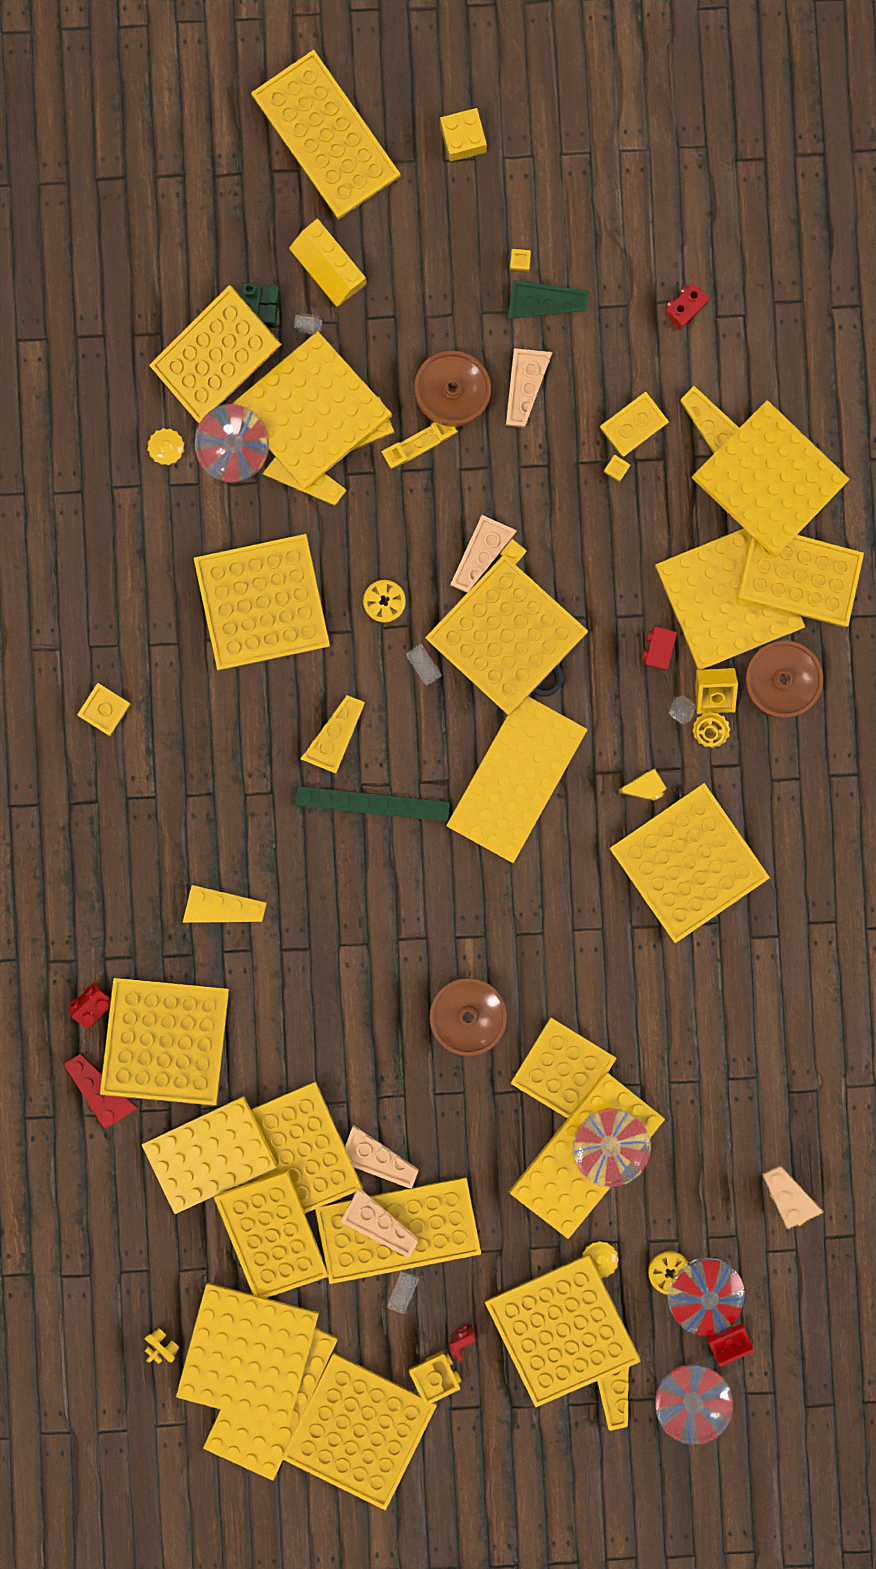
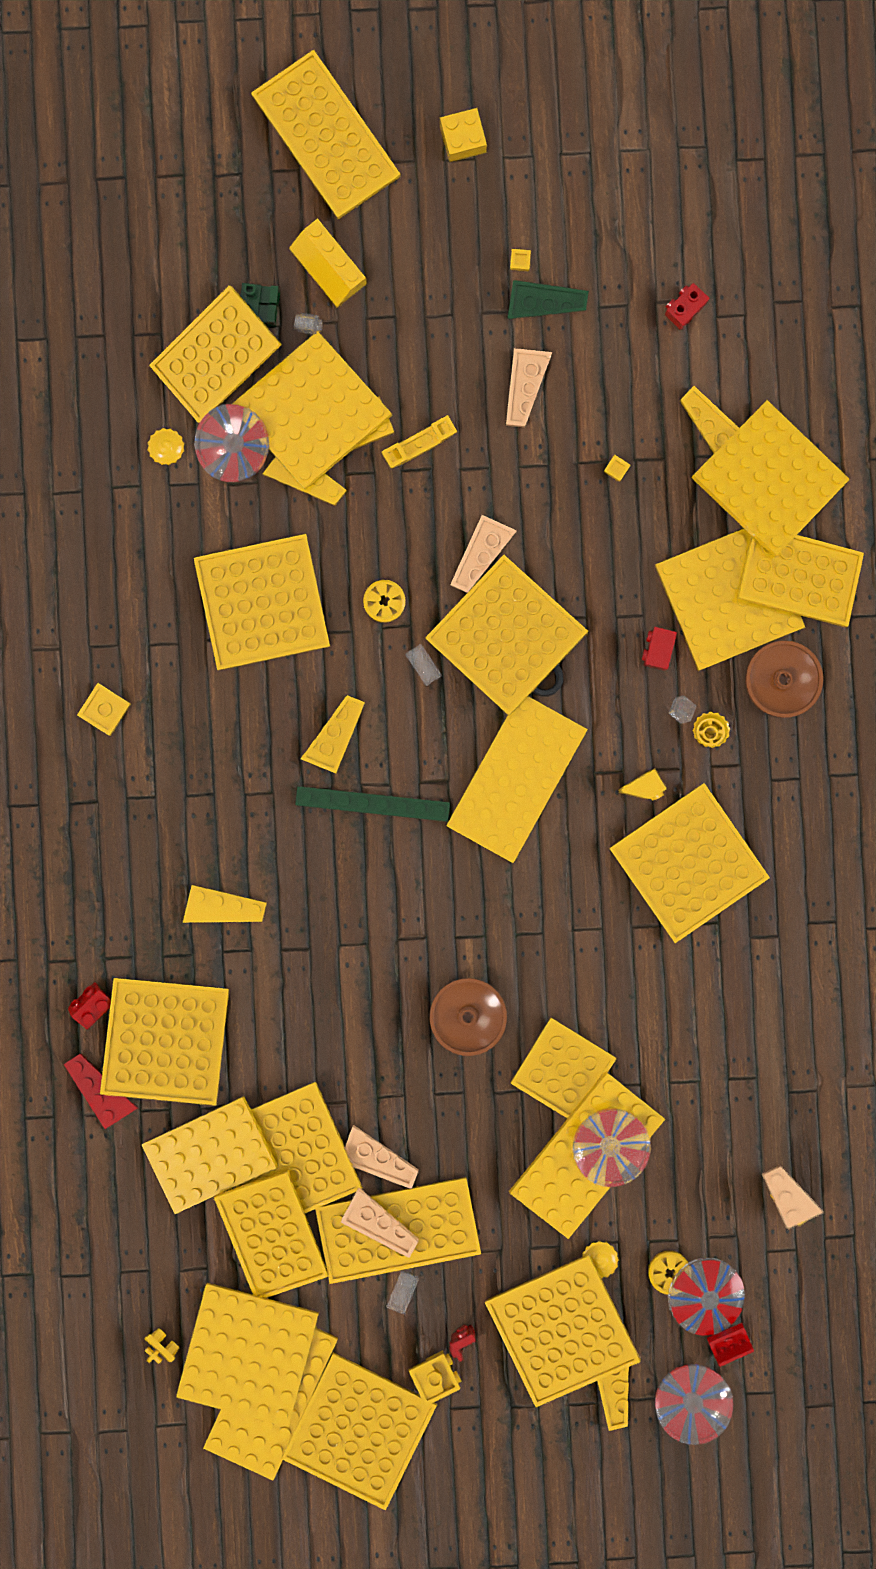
(452, 388): dark orange dish -> none
(513, 551): yellow plate -> none
(634, 424): yellow plate -> none
(716, 690): yellow slope -> none

